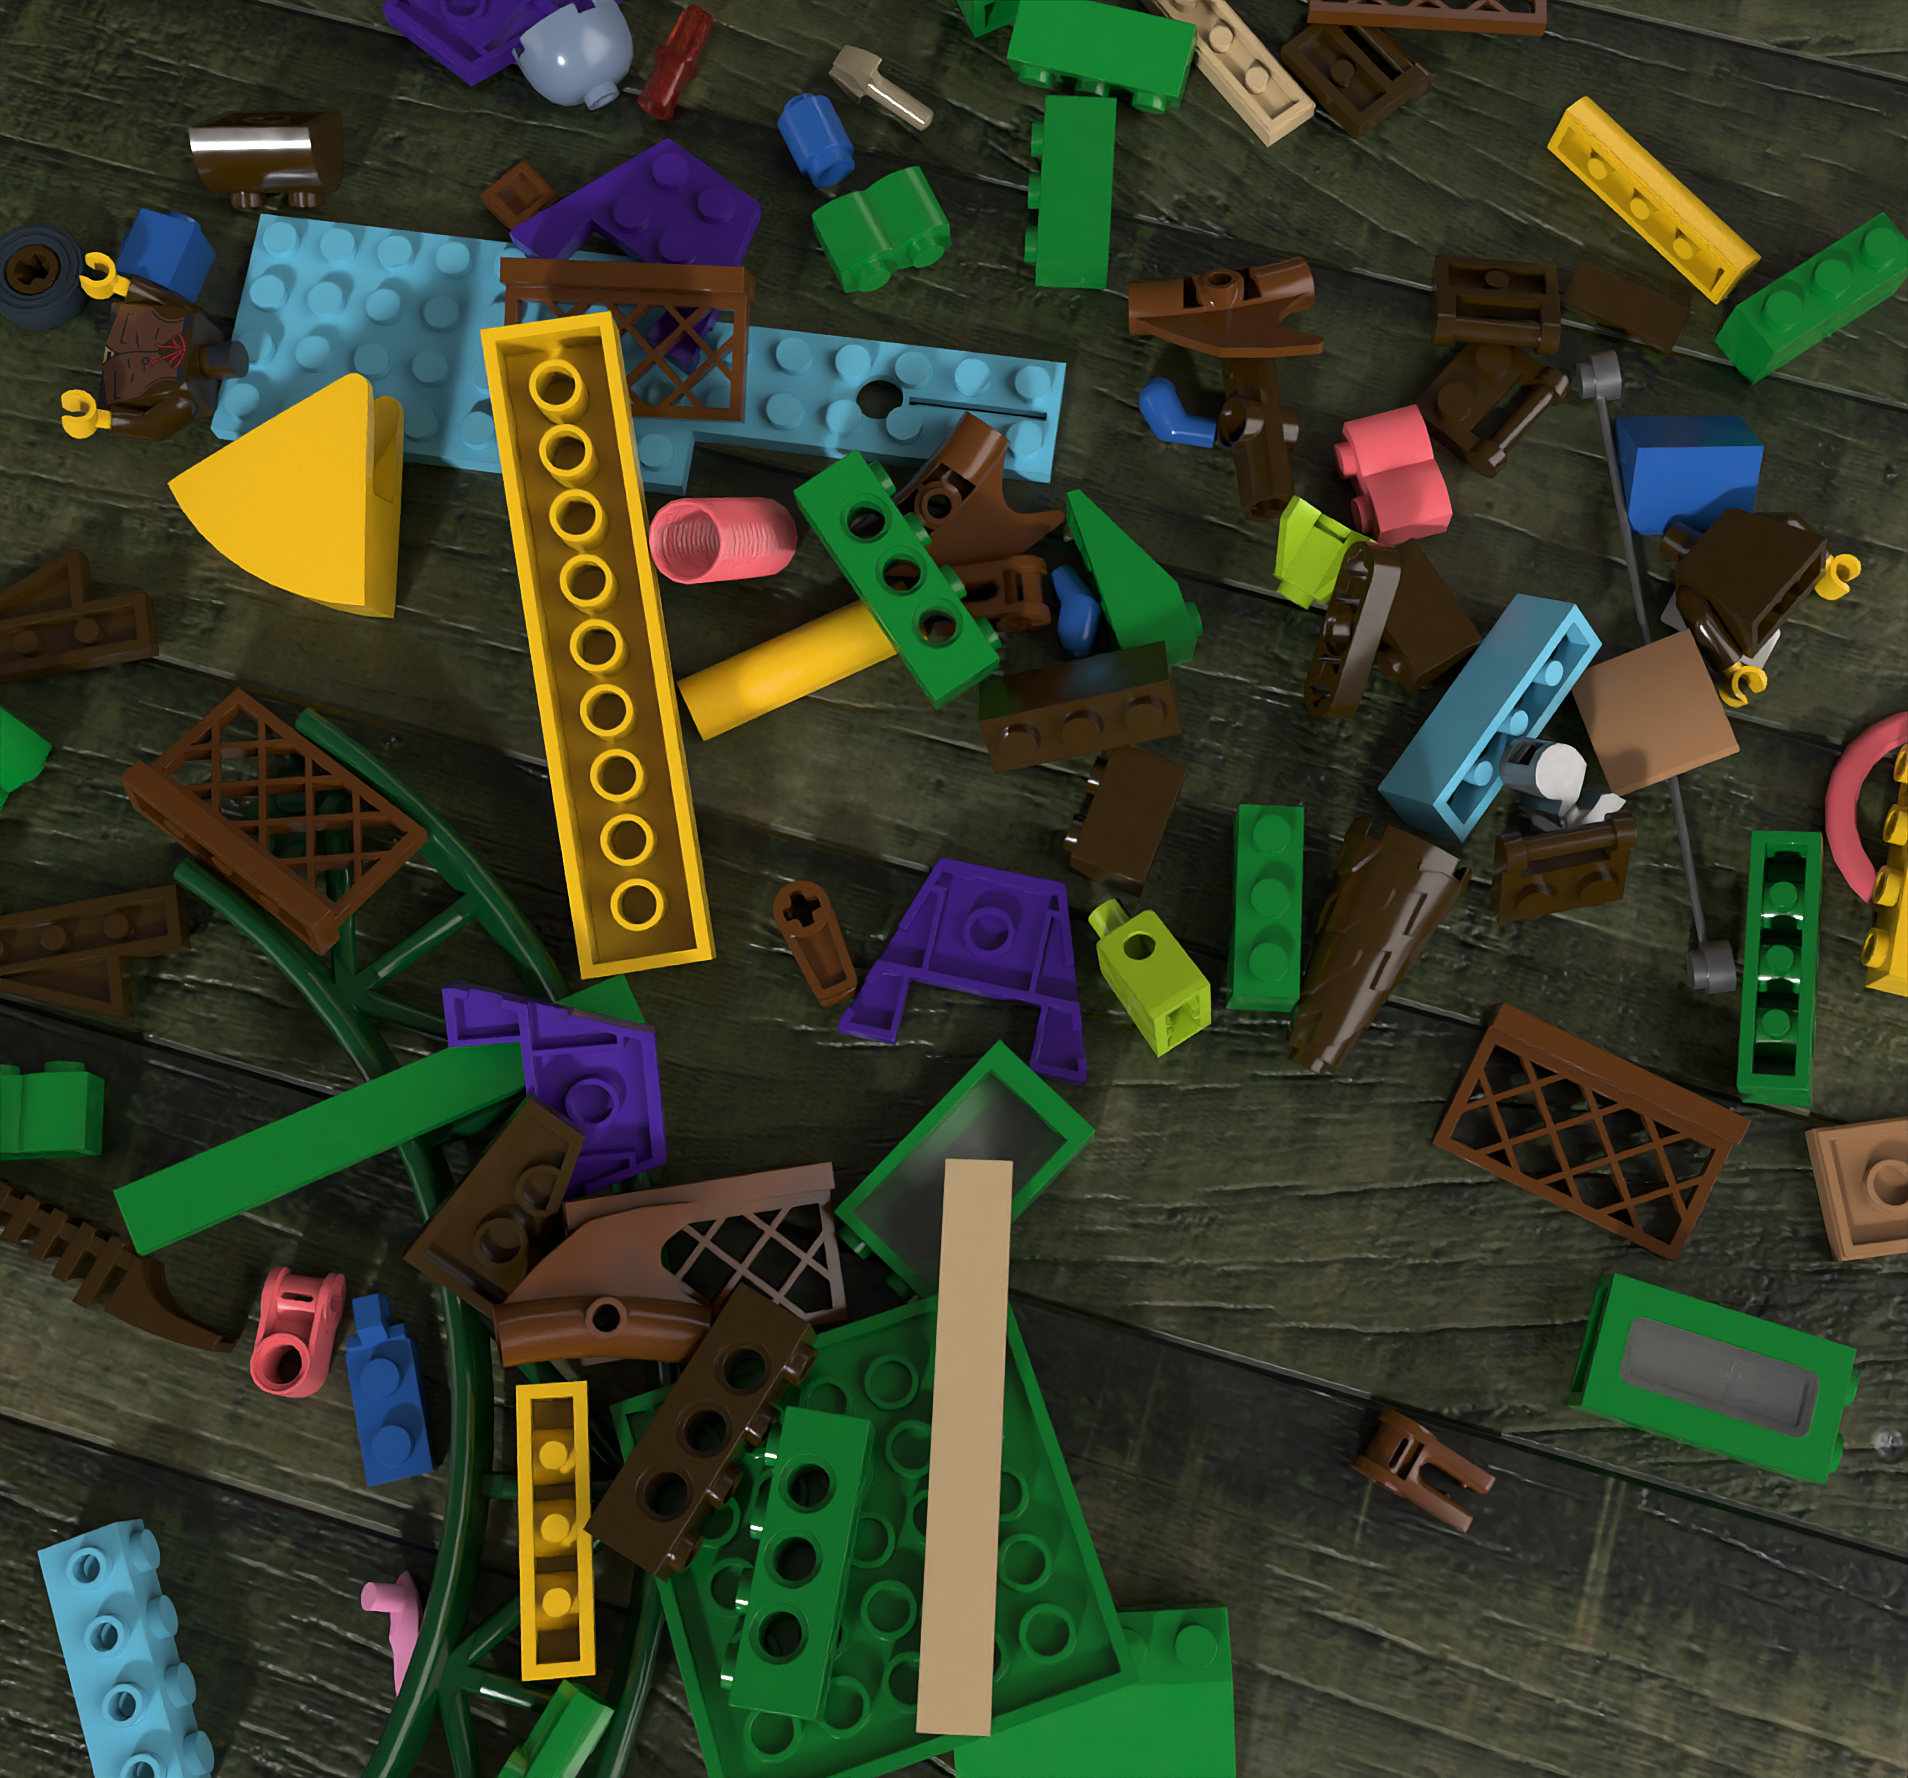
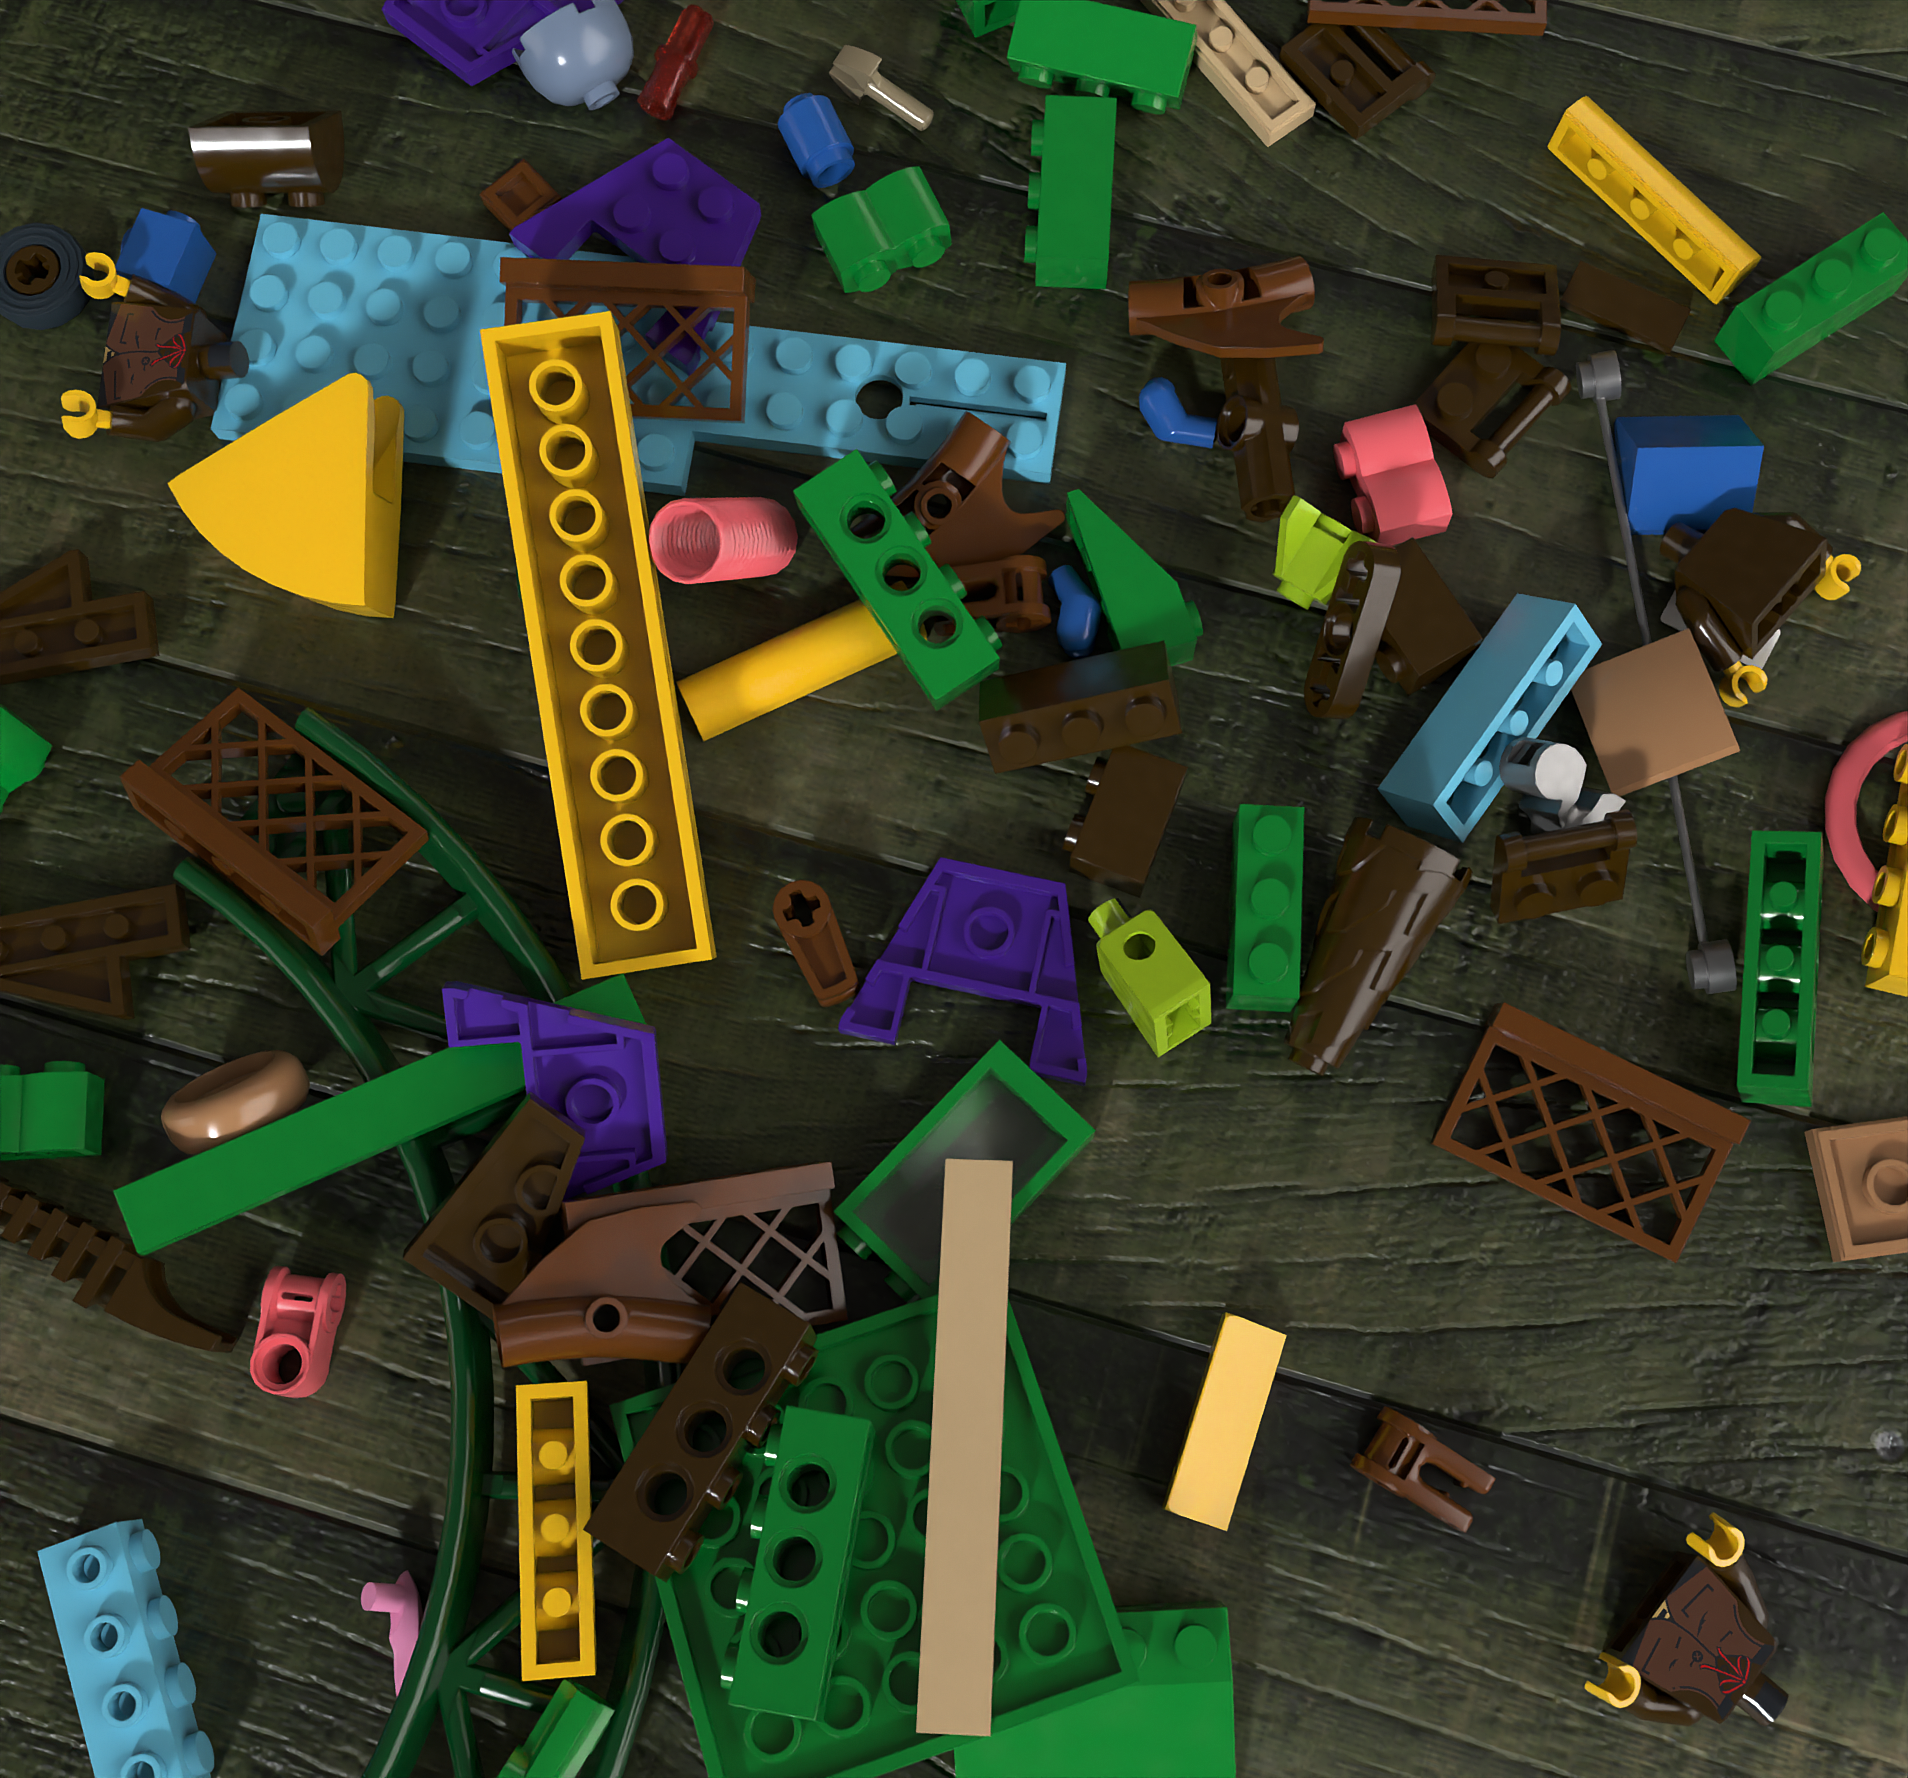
(235, 1100): none -> medium nougat wheel
(388, 1395): blue hinge -> none
(1224, 1421): none -> yellow slope
(1696, 1641): none -> torso
(1714, 1378): green piece -> none

